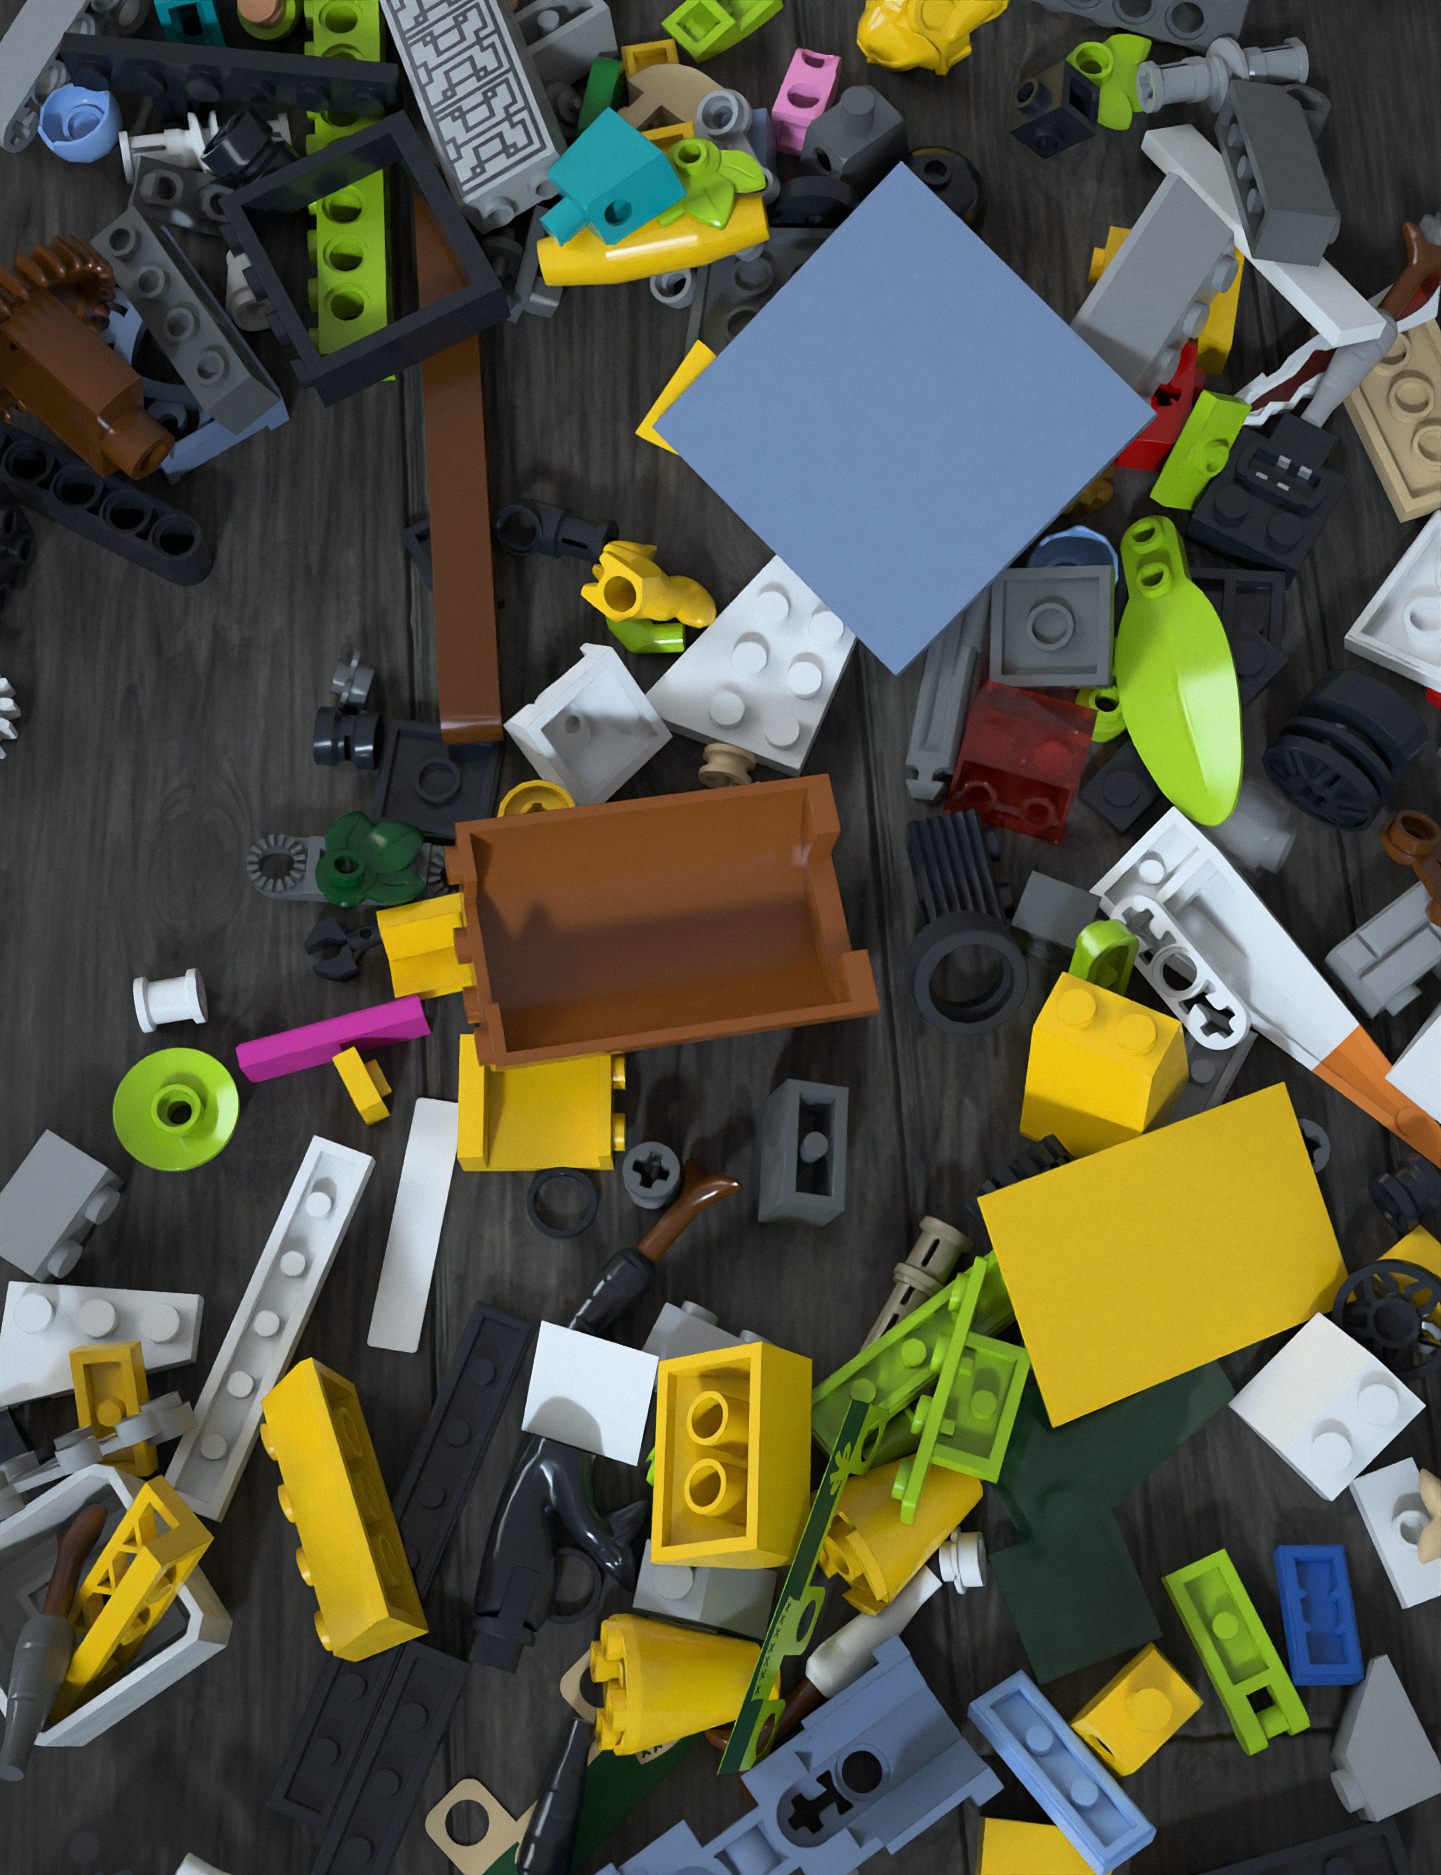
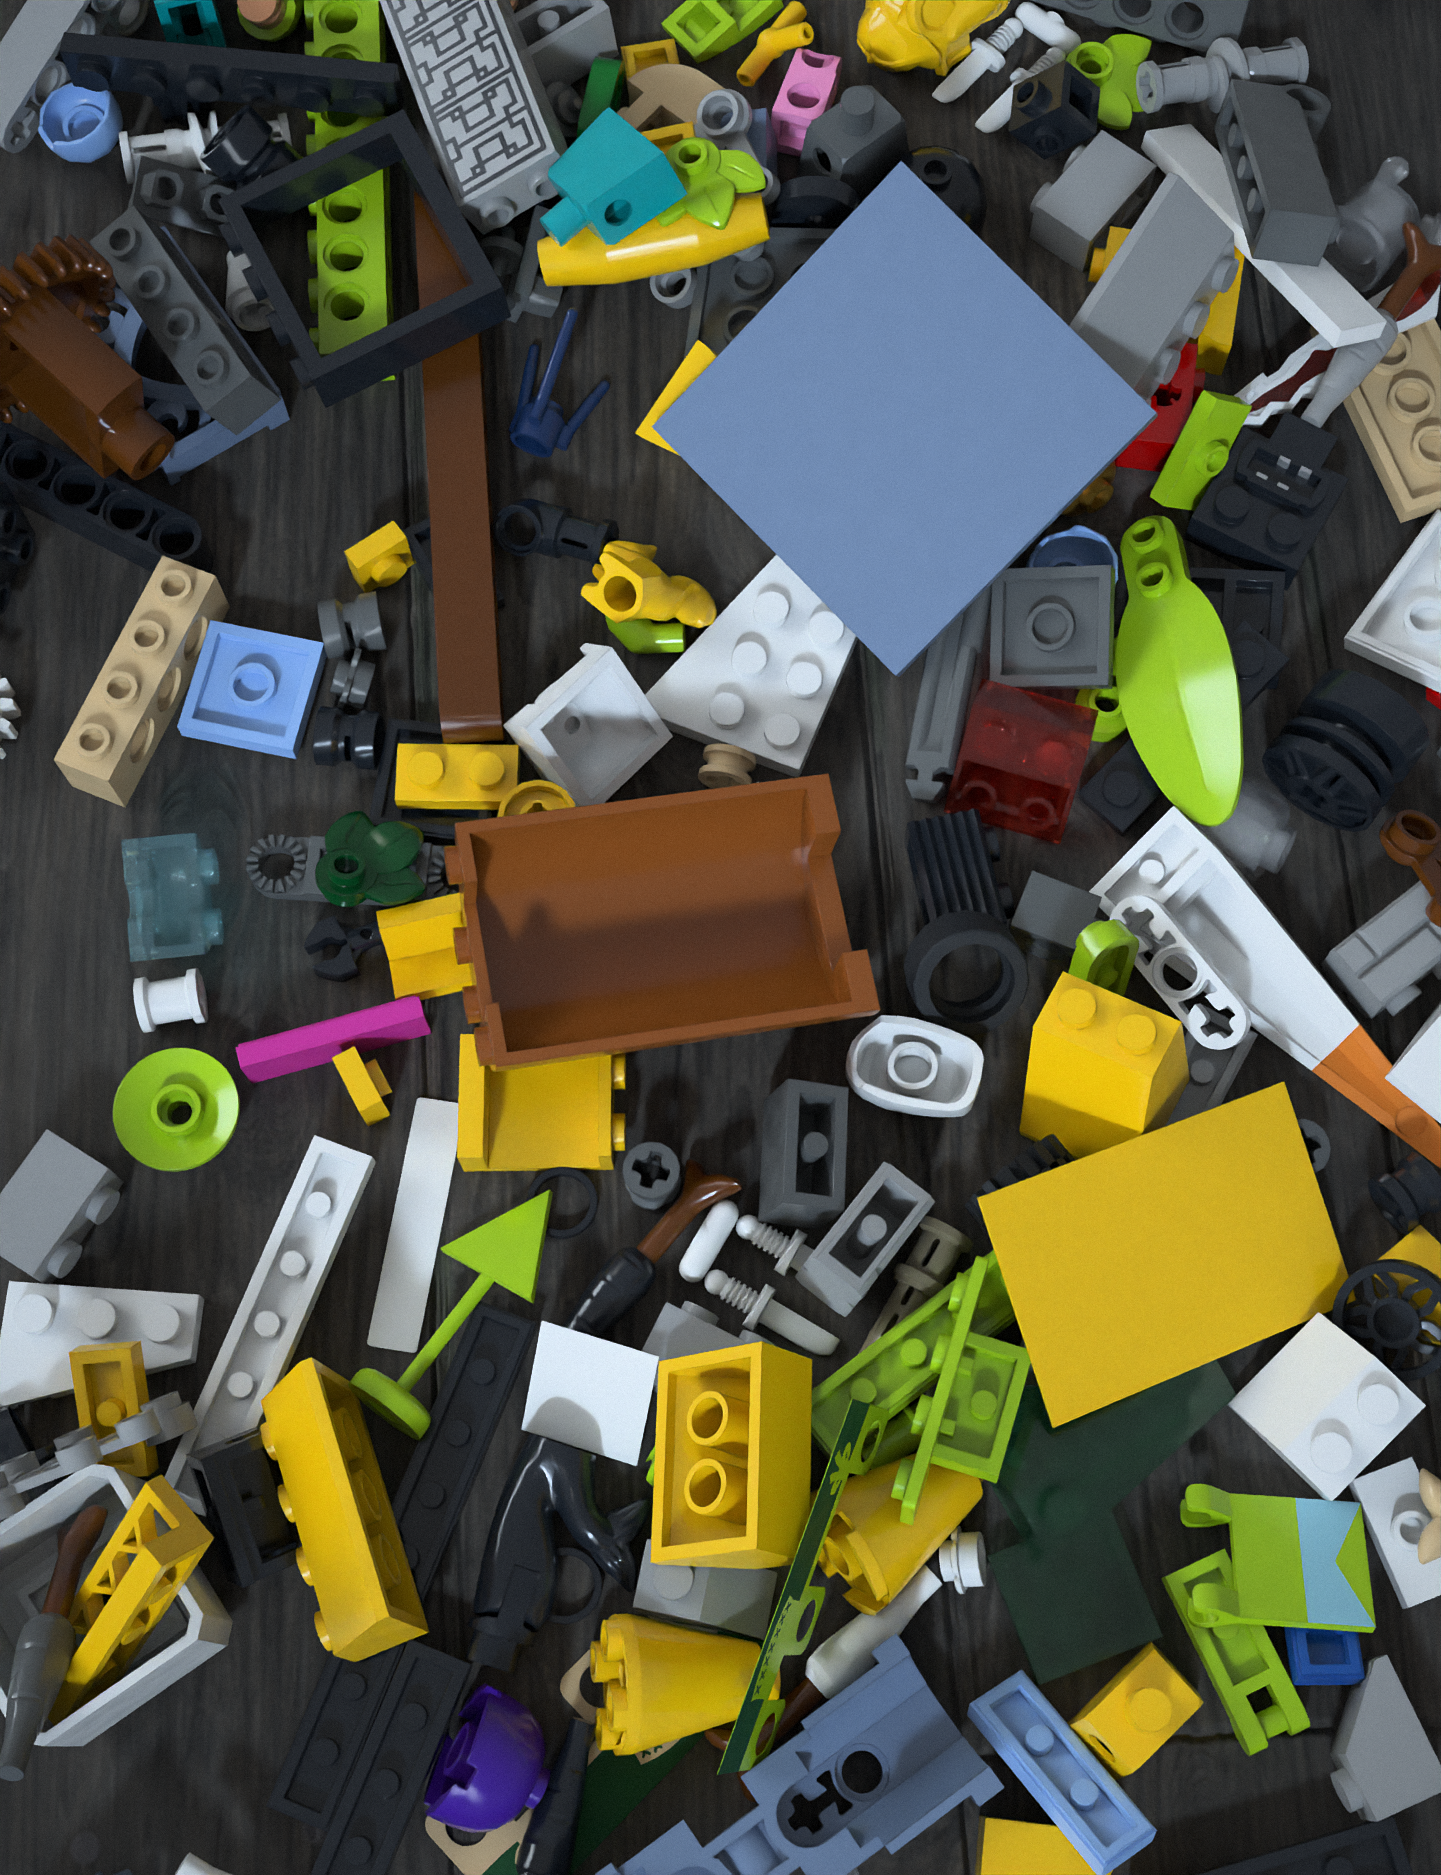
(141, 682): none -> tan brick
(171, 896): none -> clear light blue cylinder
(243, 1508): none -> black hinge
(252, 689): none -> light blue plate
(352, 625): none -> dark grey wheel
(380, 558): none -> yellow plate
(455, 775): none -> yellow plate
(489, 1766): none -> dark purple cylinder
(502, 1252): none -> lime piece
(539, 421): none -> dark blue plant
(760, 1307): none -> white piece
(784, 35): none -> yellow piece
(864, 1239): none -> light grey brick
(915, 1067): none -> white piece
(988, 55): none -> white piece
(1097, 190): none -> light grey brick
(1290, 1562): none -> lime flag
(1372, 227): none -> clear hat

